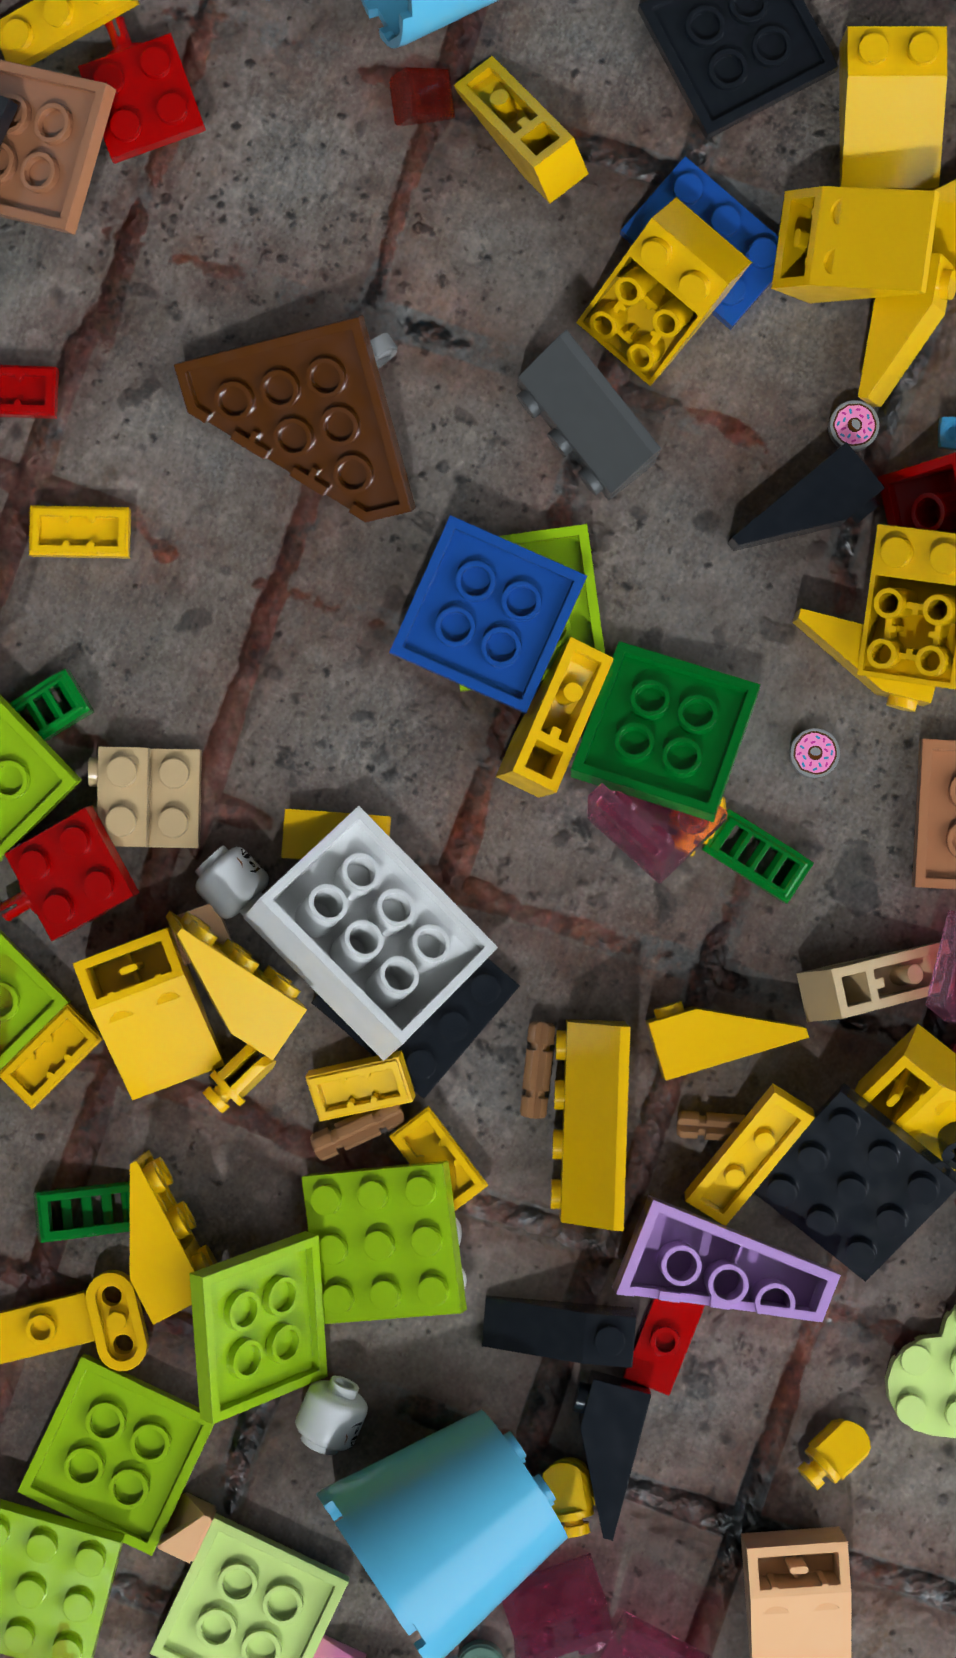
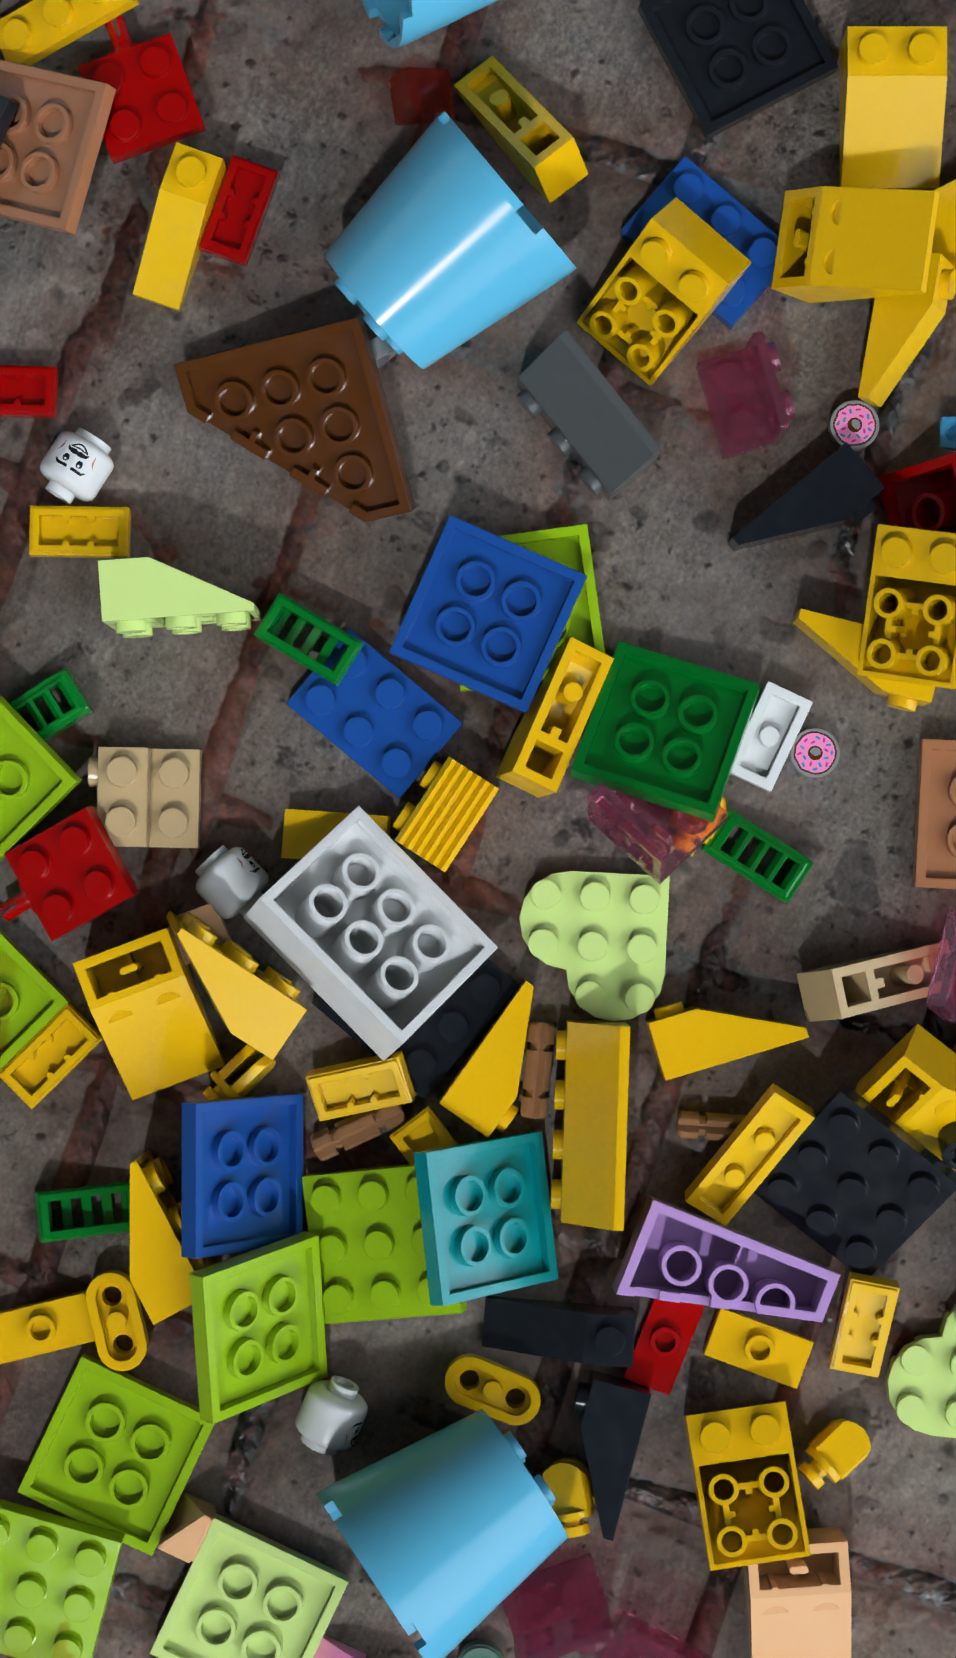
(76, 466): none -> white head
(150, 595): none -> yellowish green slope
(178, 226): none -> yellow slope
(239, 210): none -> red plate
(241, 1173): none -> blue plate
(277, 618): none -> green slope
(377, 717): none -> blue plate
(442, 249): none -> medium azure cone
(445, 812): none -> yellow brick
(485, 1217): none -> teal plate
(491, 1076): none -> yellow slope
(492, 1388): none -> yellow plate
(605, 936): none -> yellowish green plate
(746, 397): none -> clear pink bracket
(747, 1485): none -> yellow slope
(758, 1347): none -> yellow plate
(770, 735): none -> white plate
(864, 1324): none -> yellow plate

